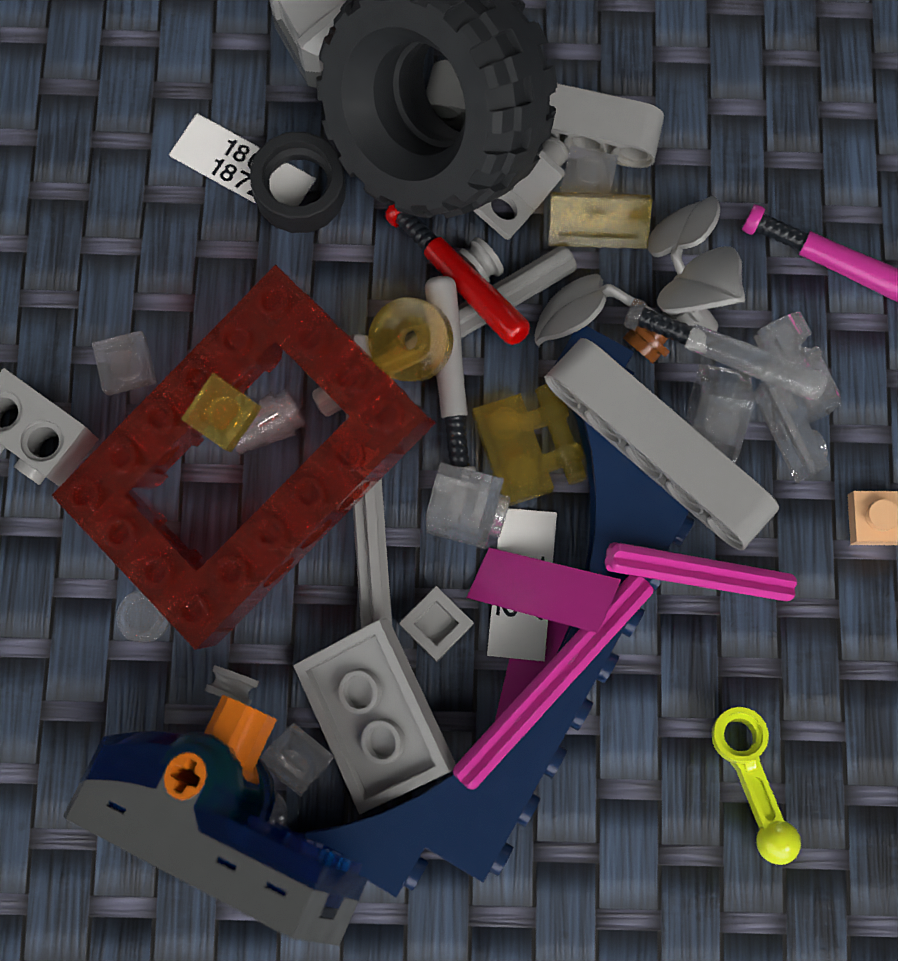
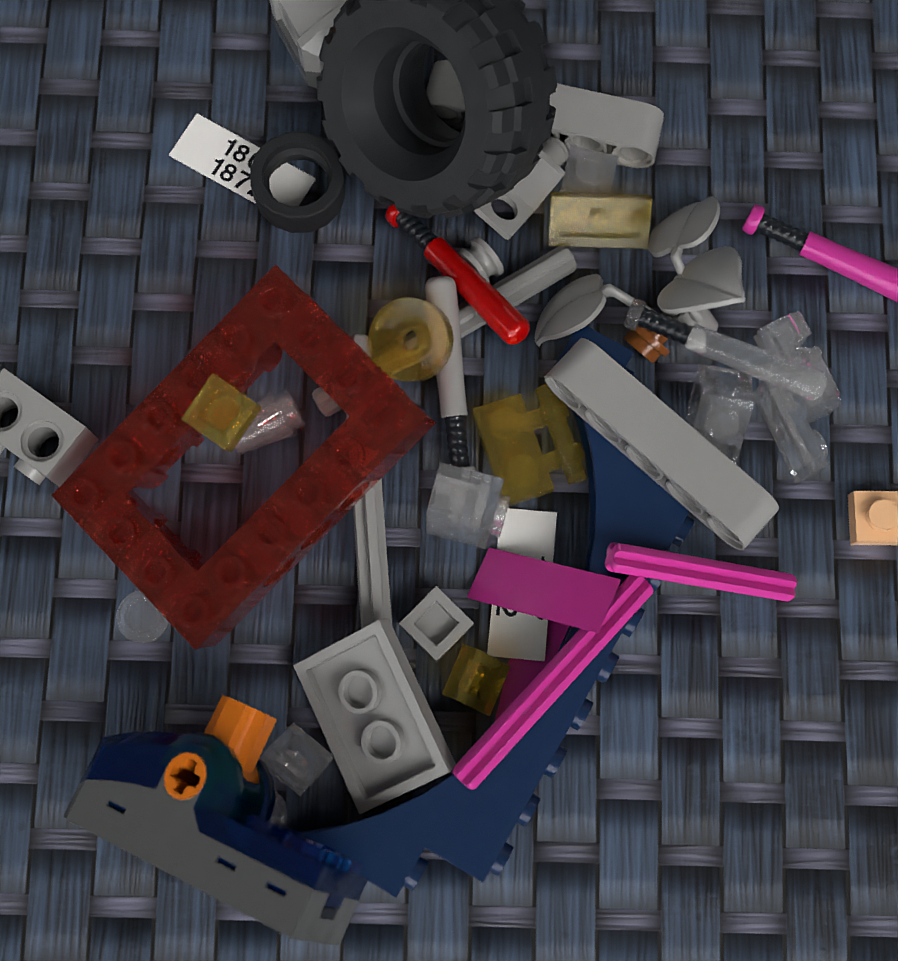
(124, 363): clear plate -> none
(231, 685): light grey bush -> none
(476, 679): none -> clear yellow plate
(776, 838): neon yellow piece -> none

